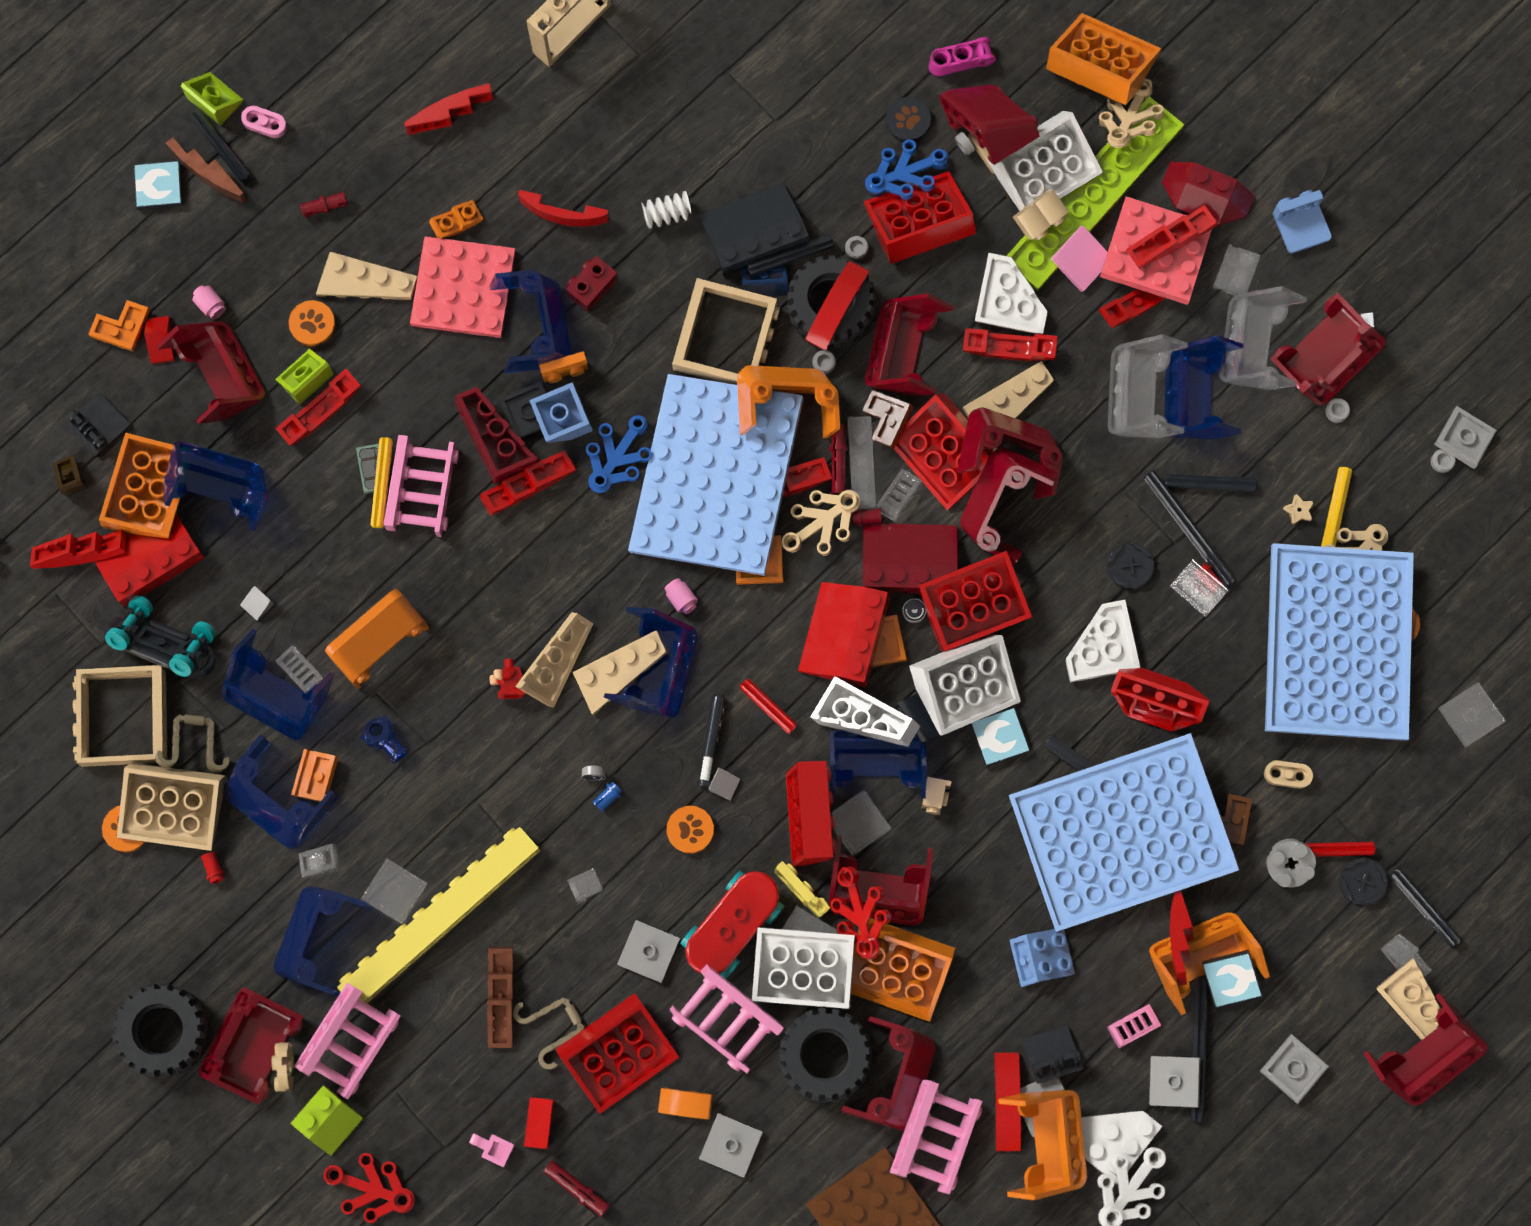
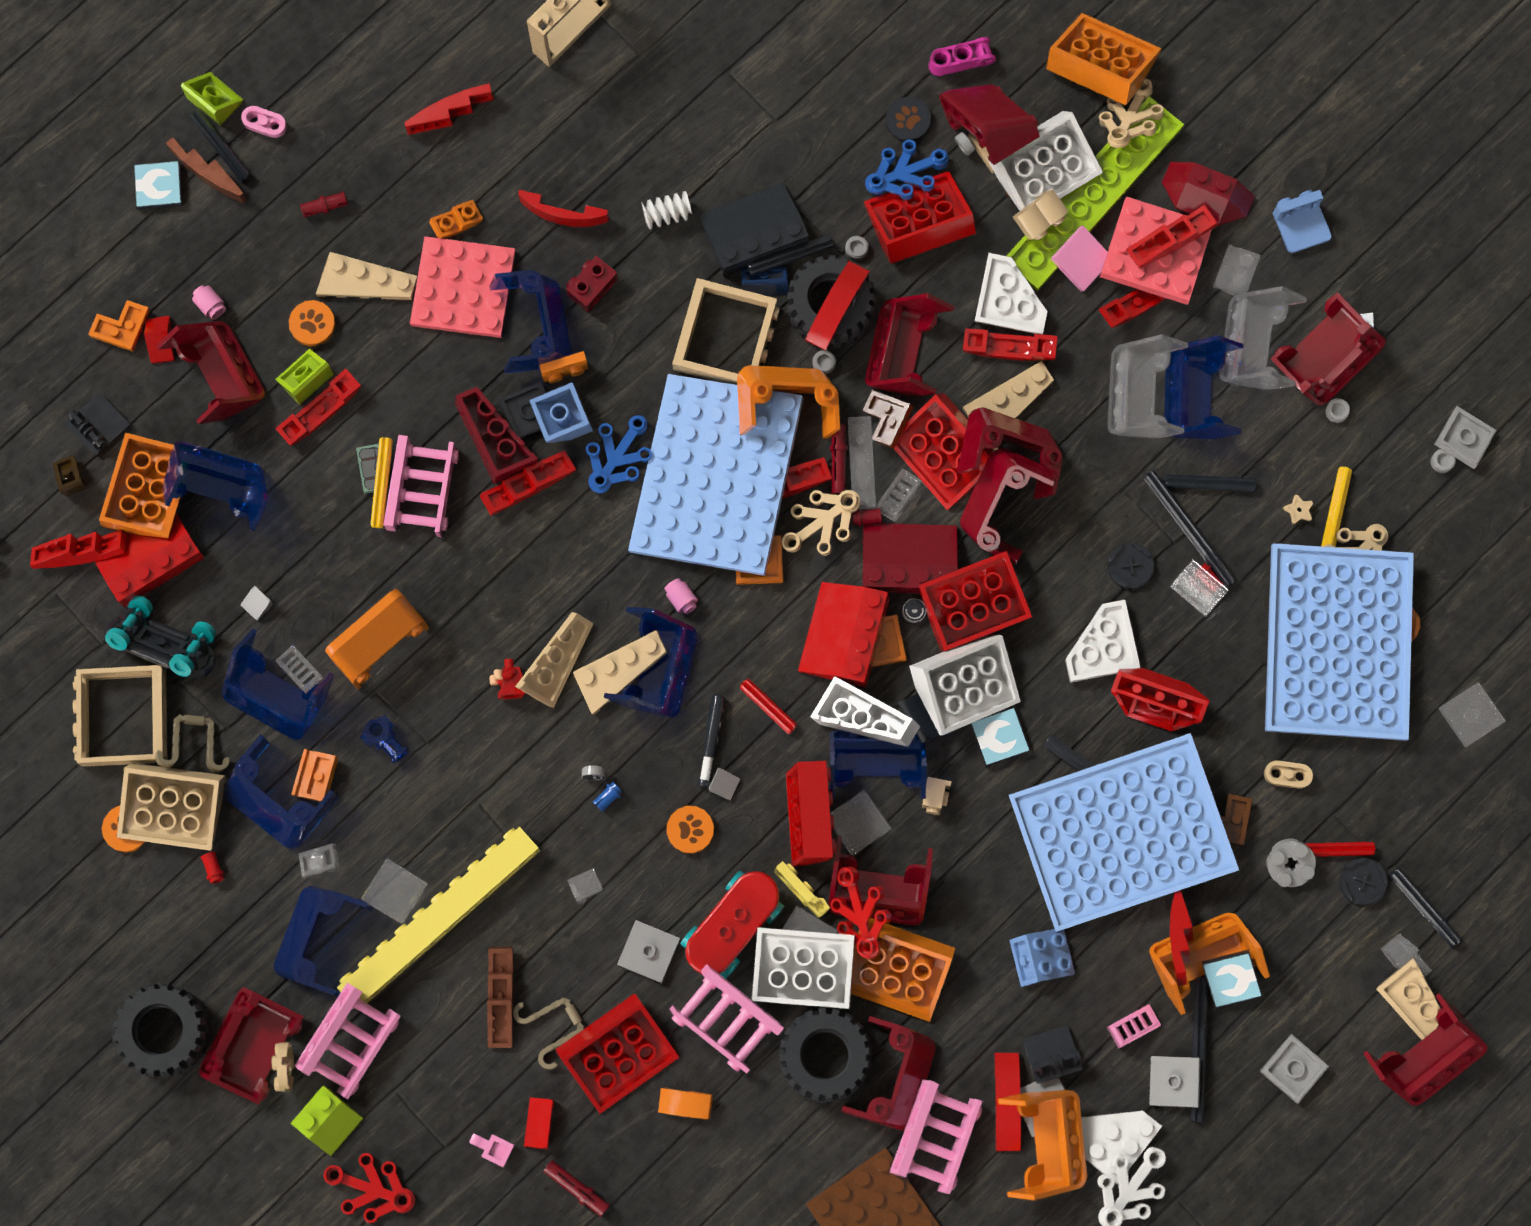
(730, 1145): light grey plate -> none

